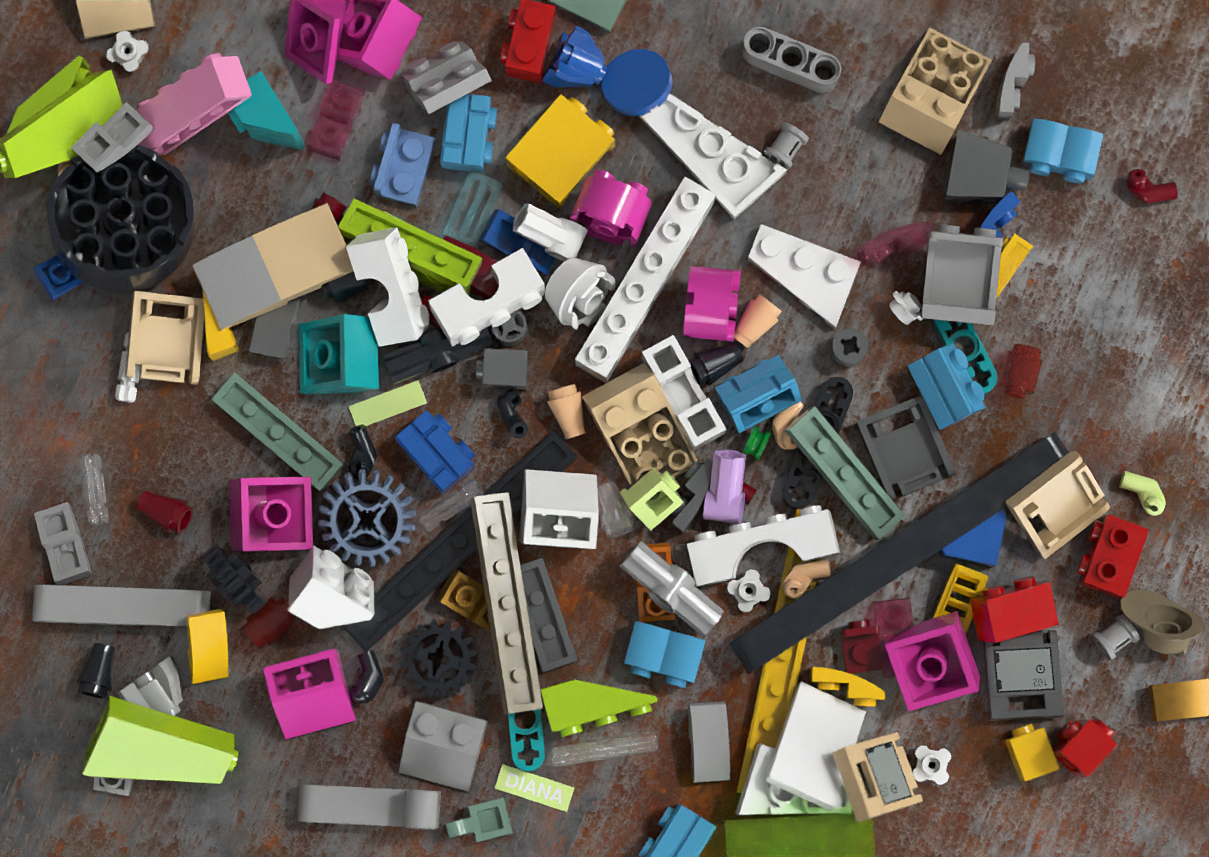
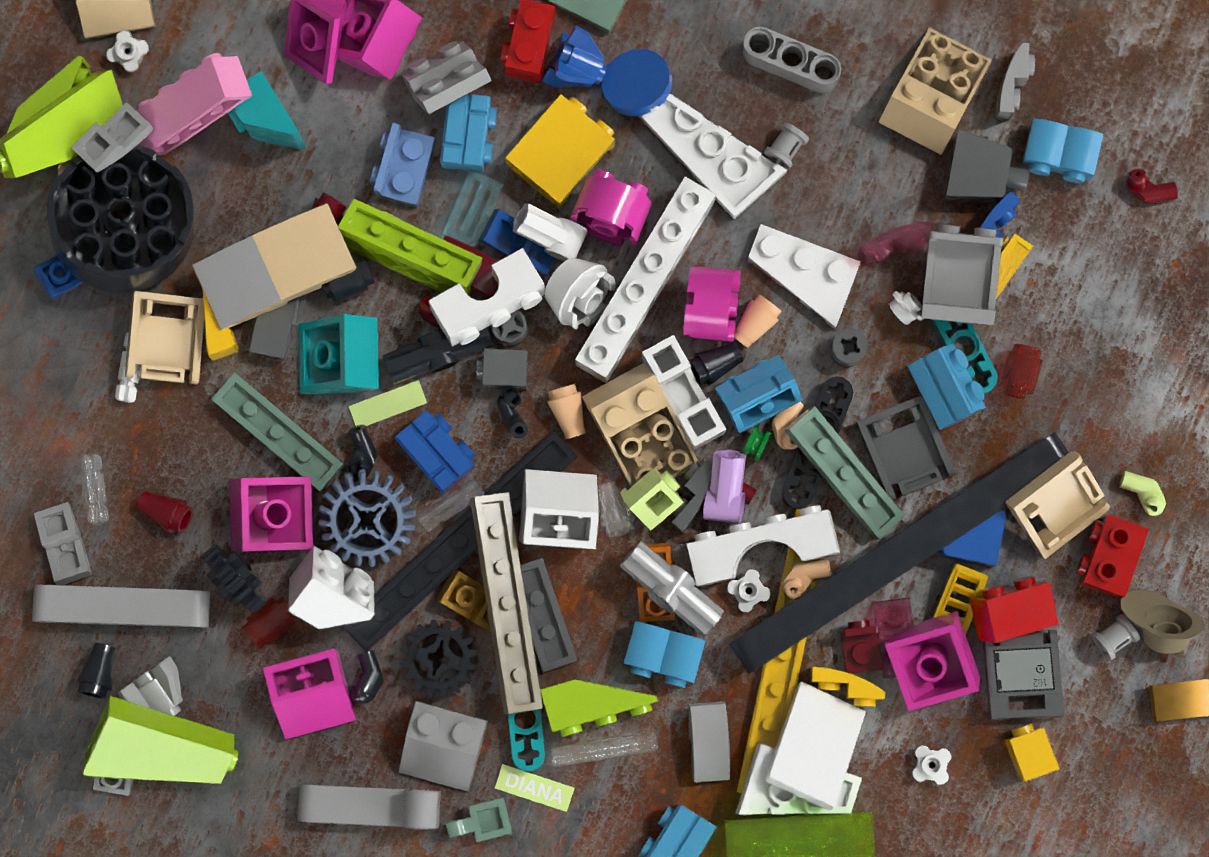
(207, 646): yellow slope -> none
(336, 120): clear pink slope -> none
(384, 258): white arch -> none
(886, 774): tan container -> none
(1083, 746): red brick -> none

